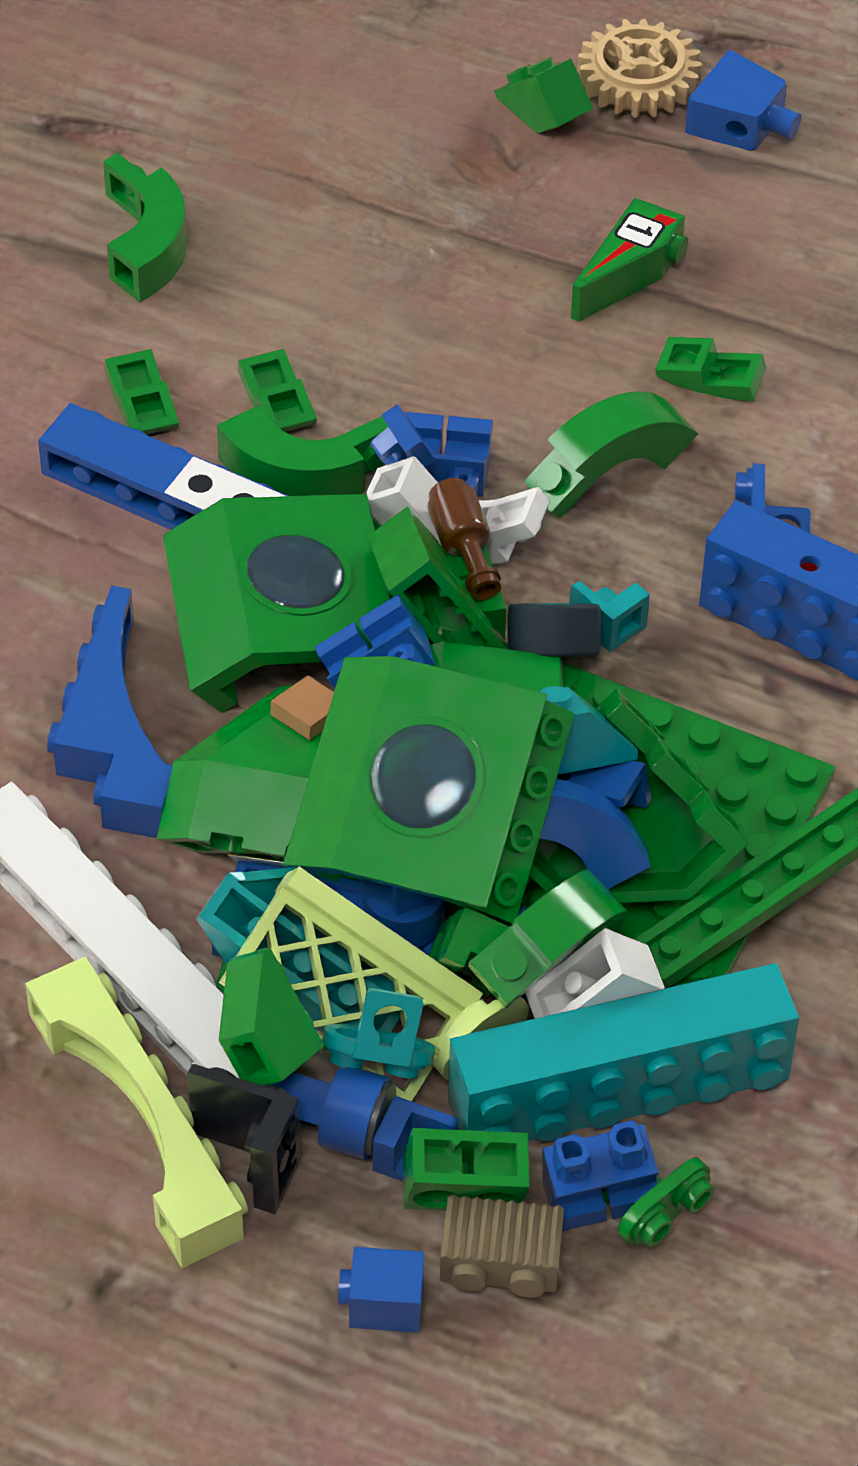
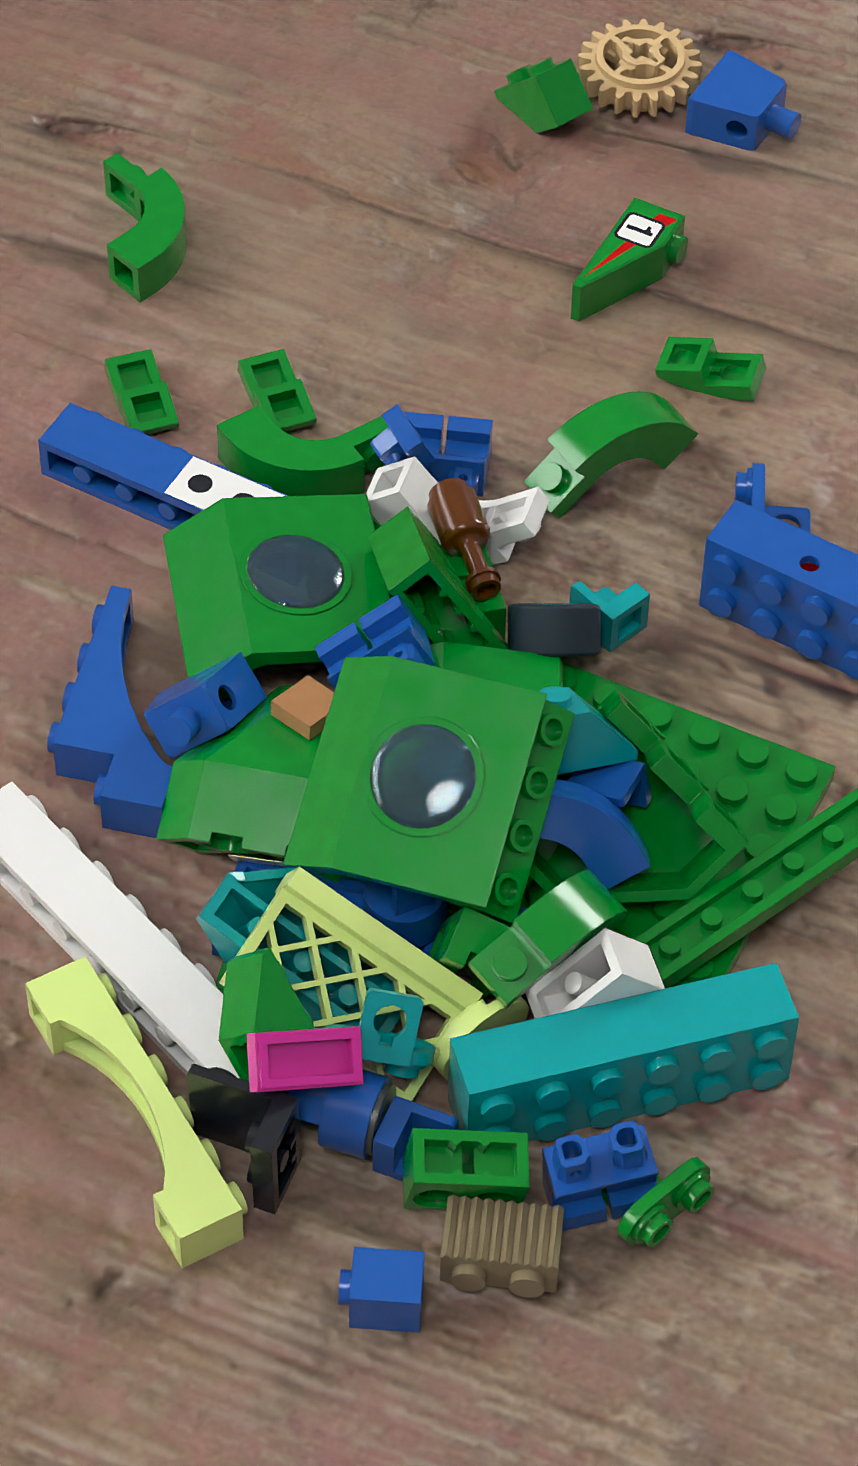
(192, 709): none -> blue torso
(304, 1059): none -> dark pink tile

